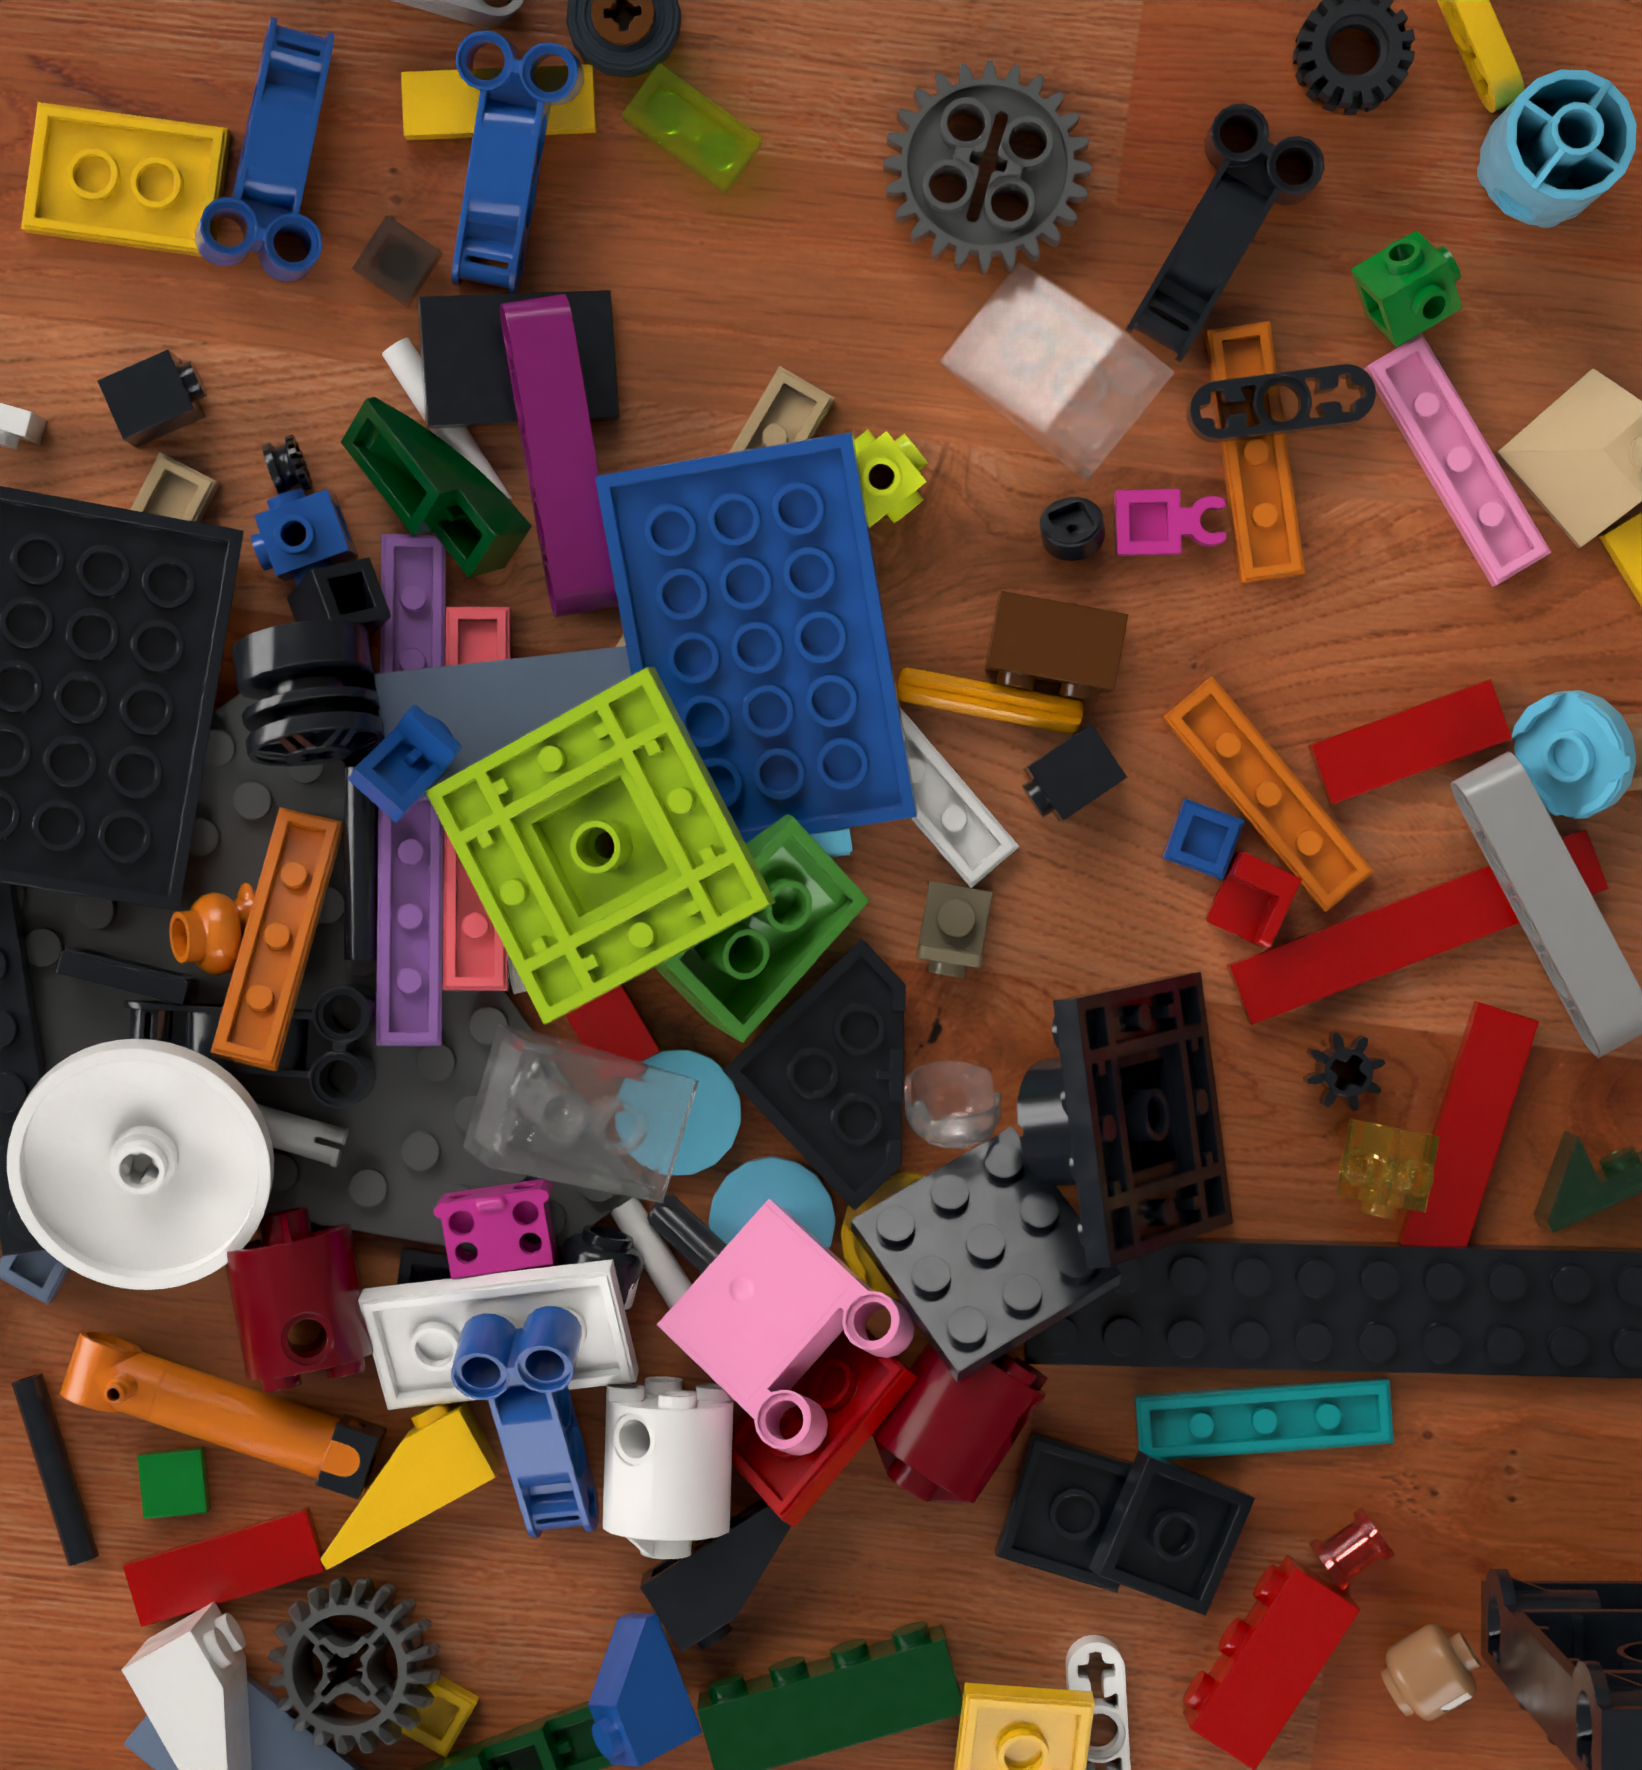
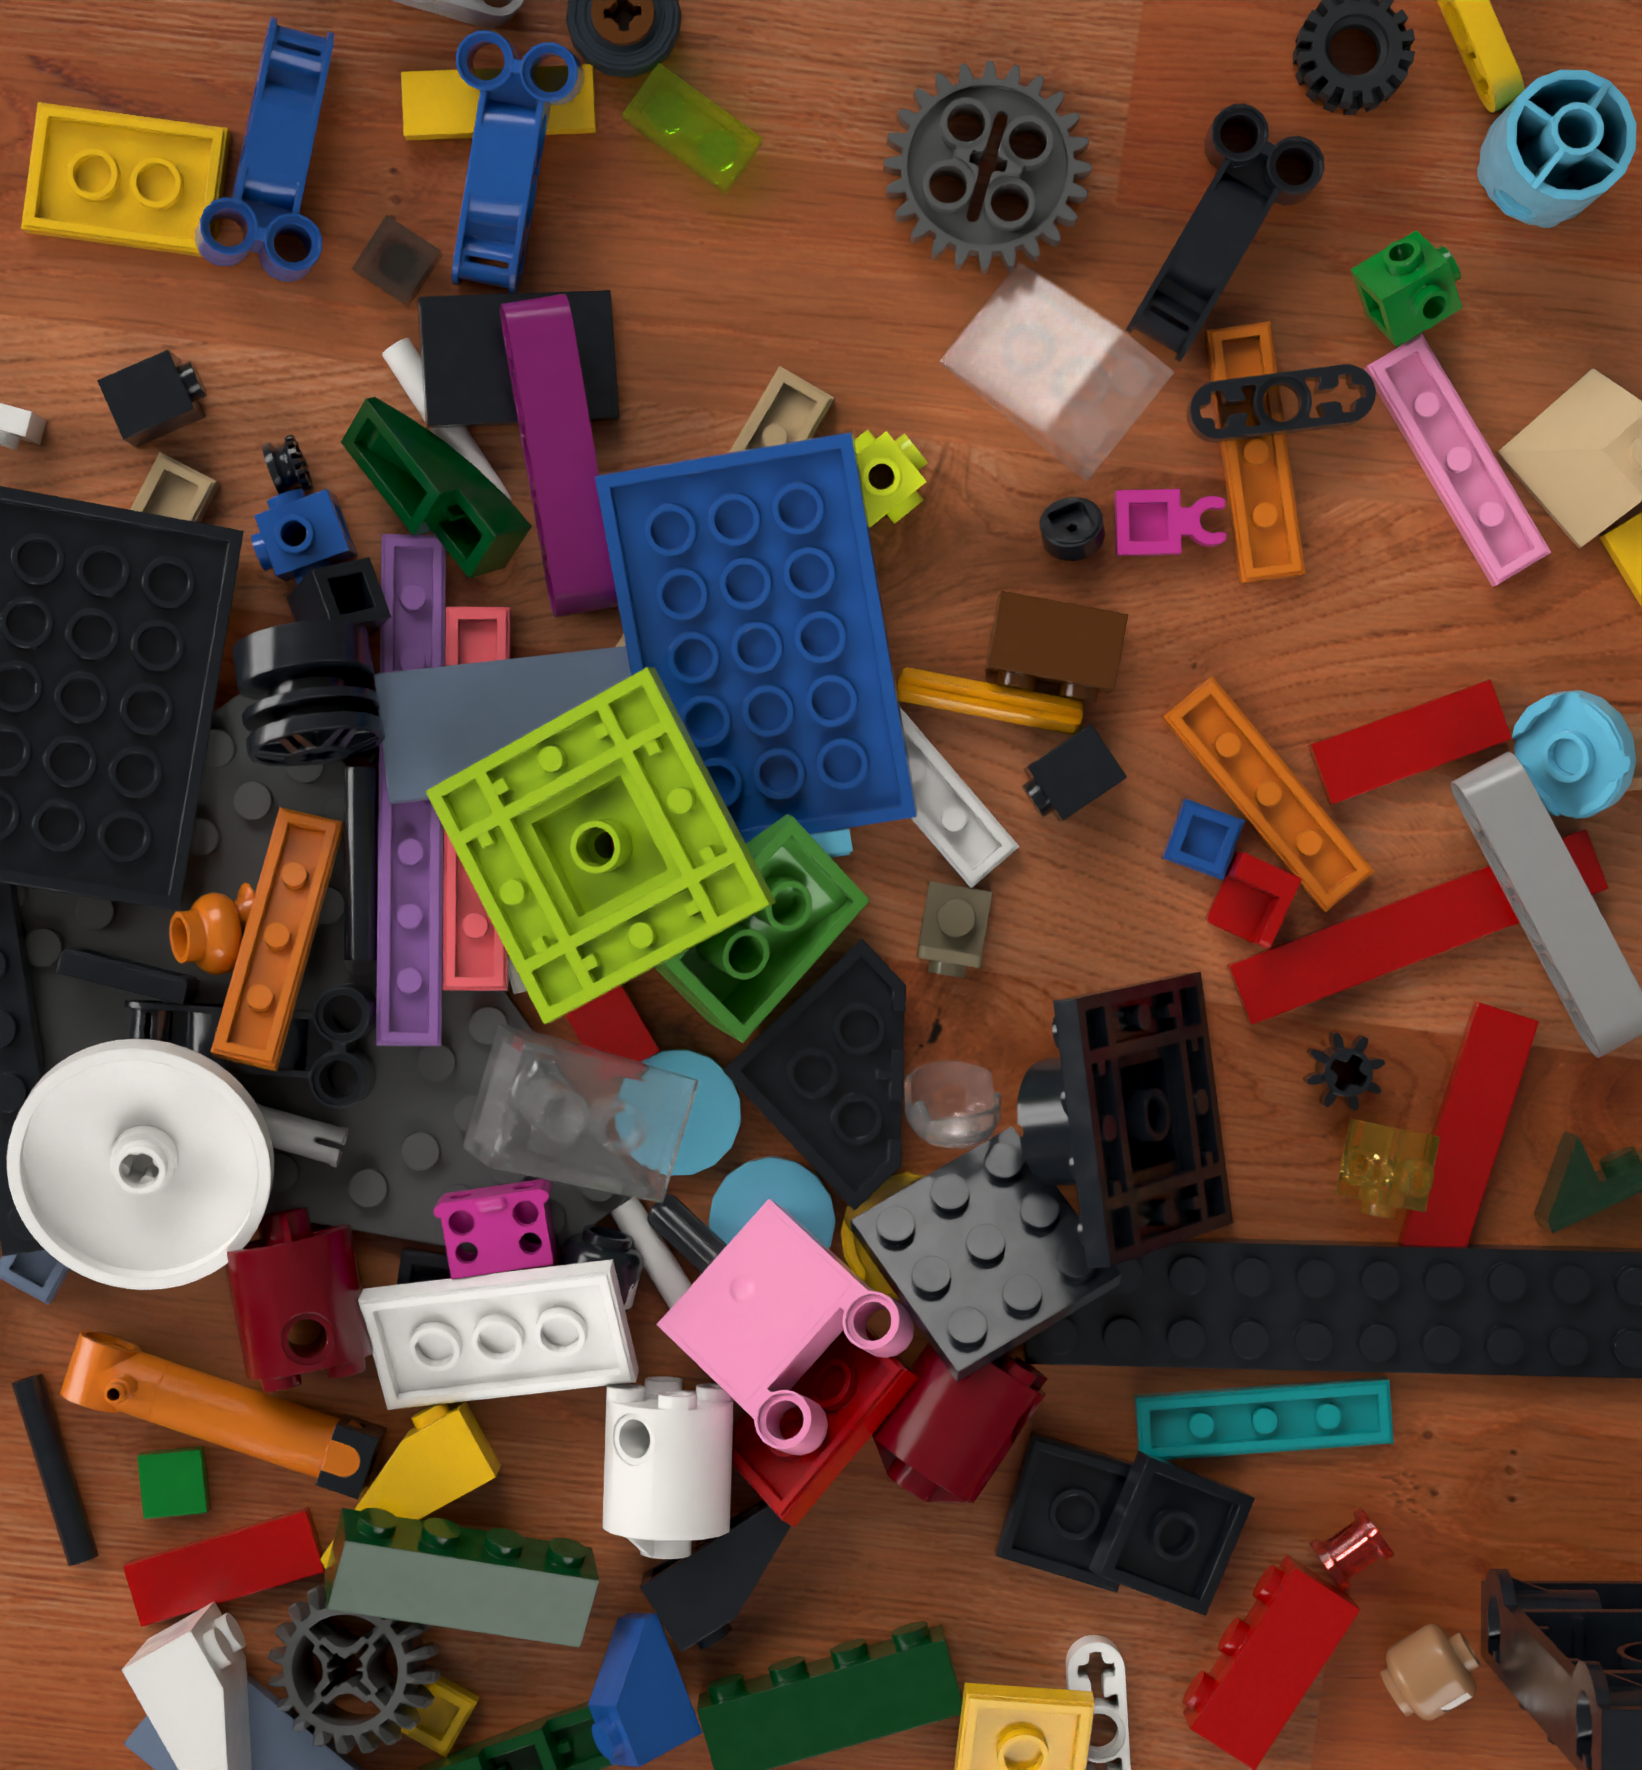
(406, 763): blue bracket -> none
(460, 1577): none -> brick
(527, 1388): blue piece -> none

